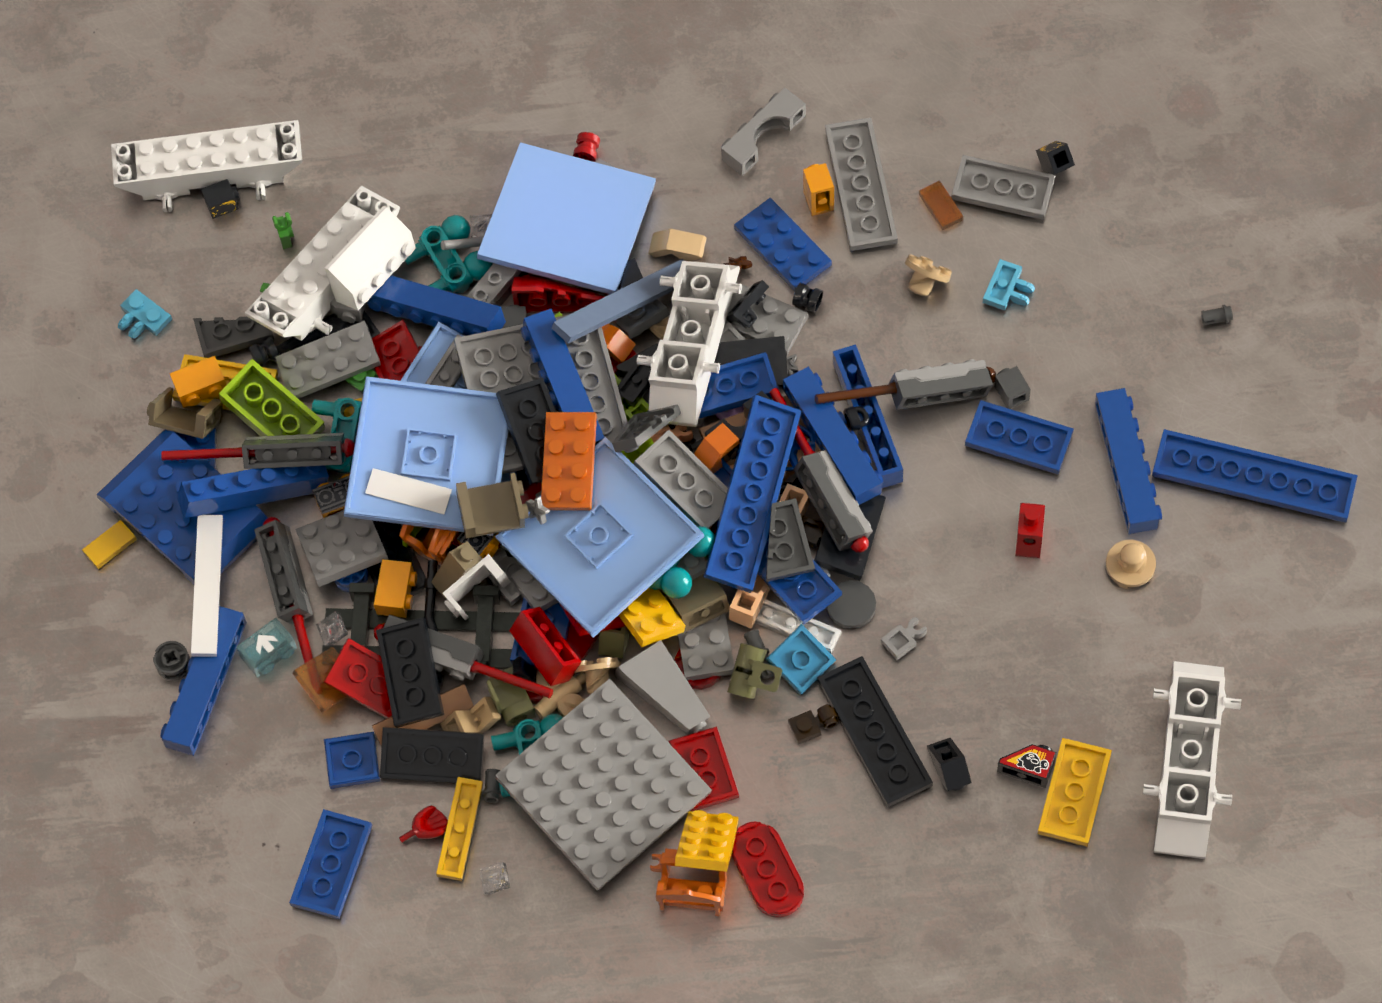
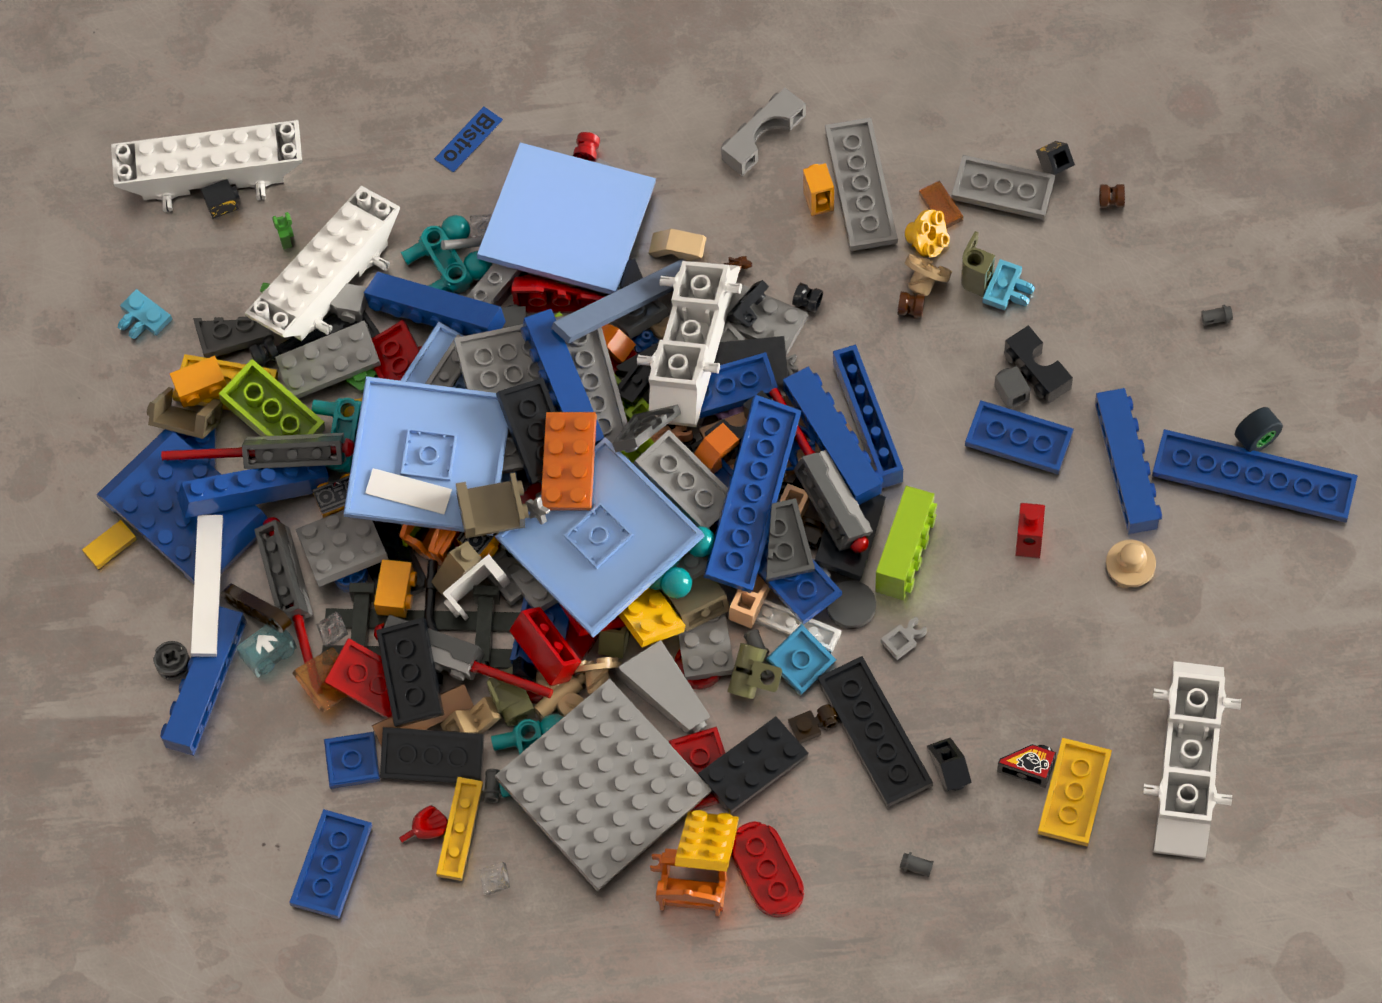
(256, 608): none -> dark brown beam
(369, 259): white slope -> none
(468, 139): none -> blue sticker
(644, 341): none -> blue plant
(753, 765): none -> black plate
(782, 244): blue plate -> none
(852, 417): black tile -> none
(905, 543): none -> lime brick
(911, 304): none -> reddish brown wheel
(916, 864): none -> dark grey pin
(926, 385): piece -> none
(928, 233): none -> yellow plate
(976, 267): none -> olive piece
(1047, 381): none -> black arch
(1117, 196): none -> reddish brown wheel
(1258, 429): none -> black wheel

